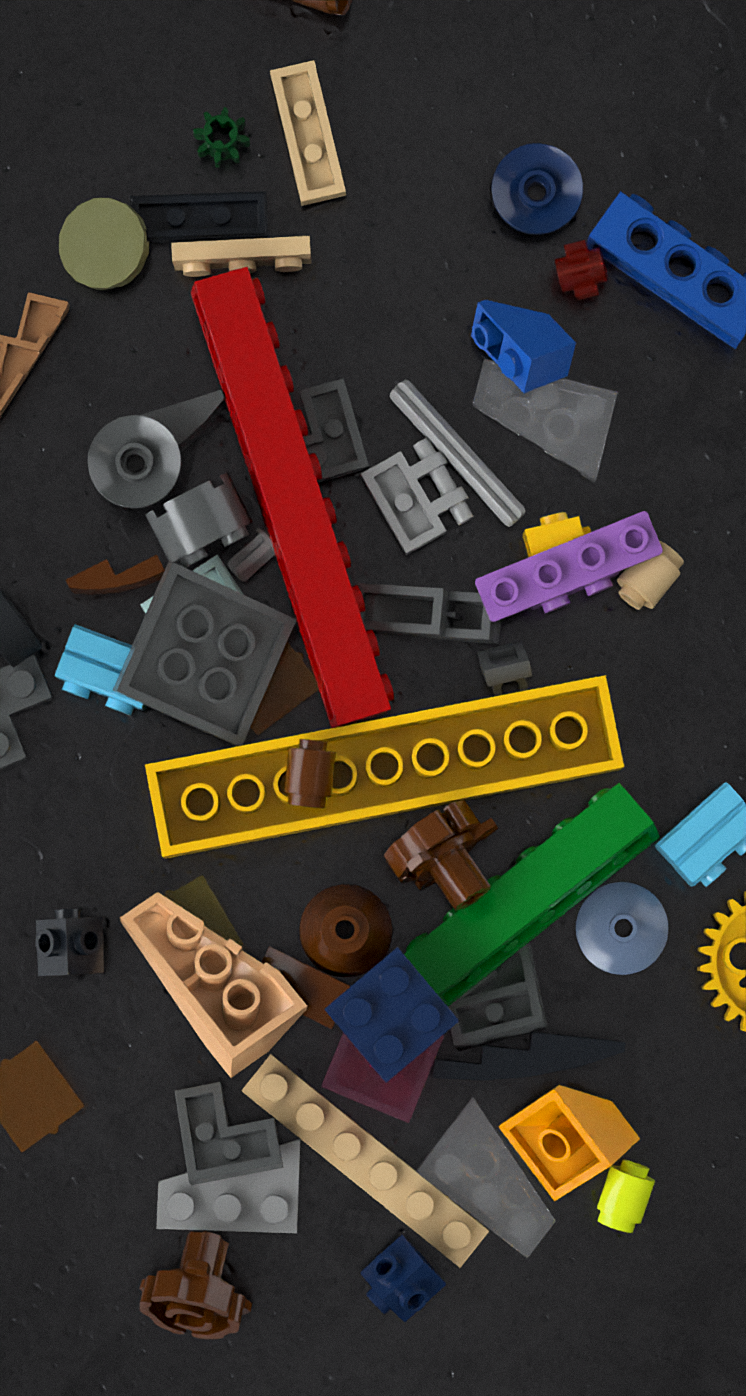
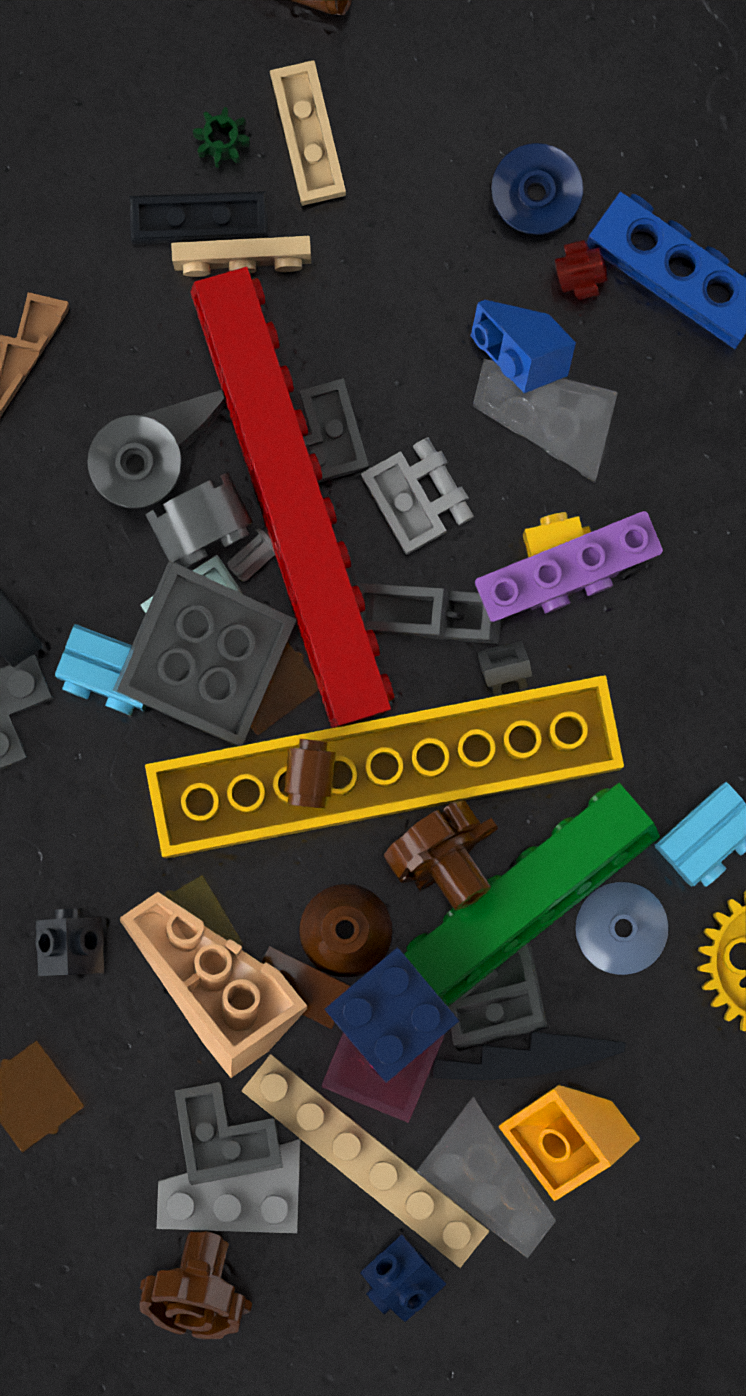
(103, 243): olive tile -> none
(103, 580): reddish brown slope -> none
(457, 453): light grey axle -> none
(625, 1196): neon yellow brick -> none
(650, 580): tan brick -> none

